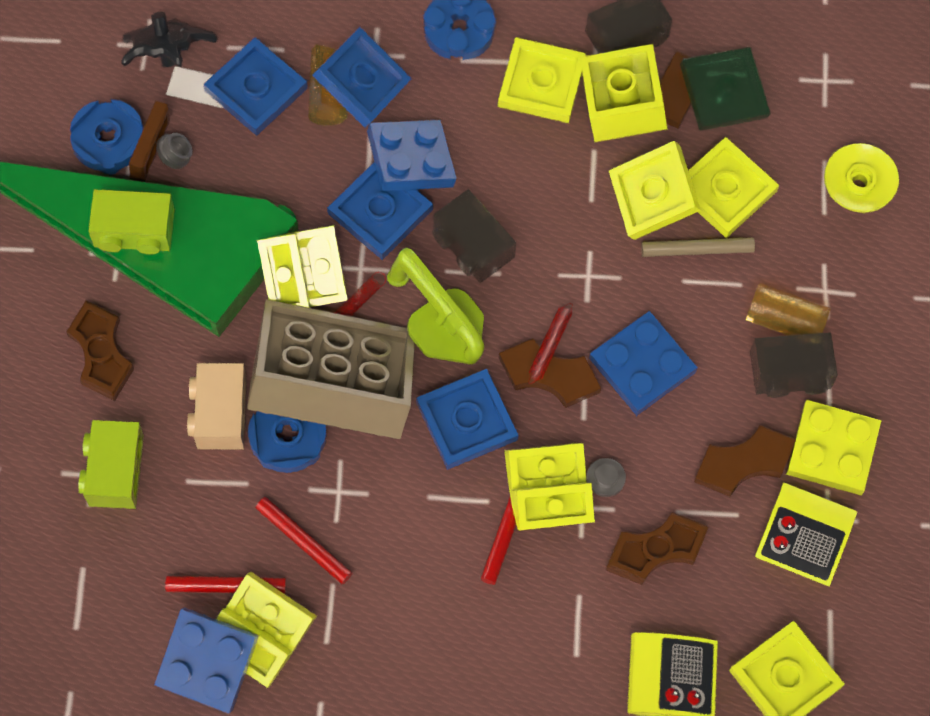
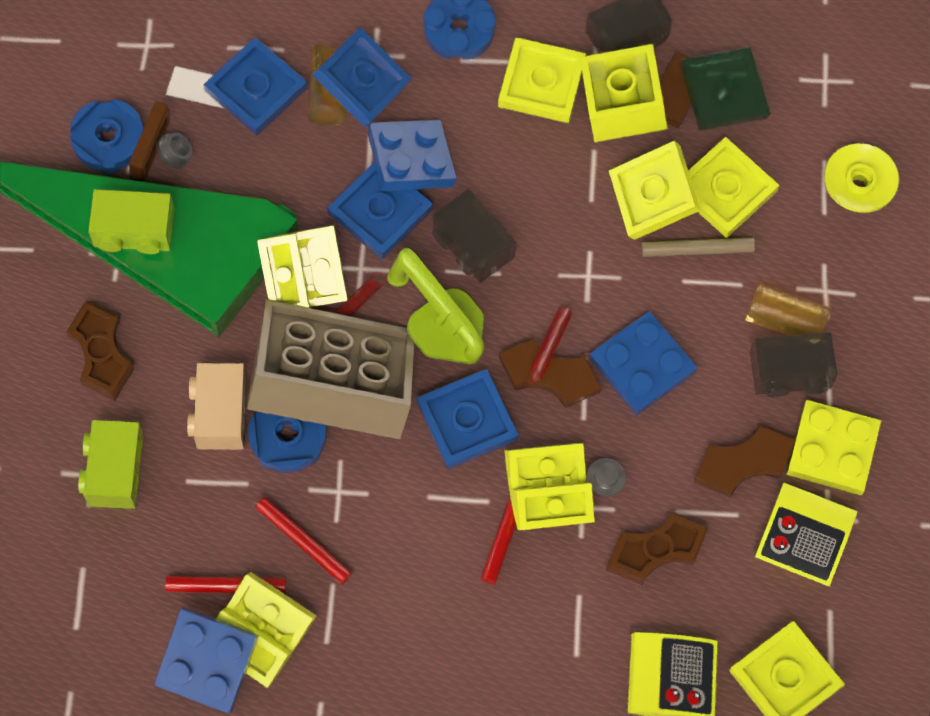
(164, 40): black piece -> none

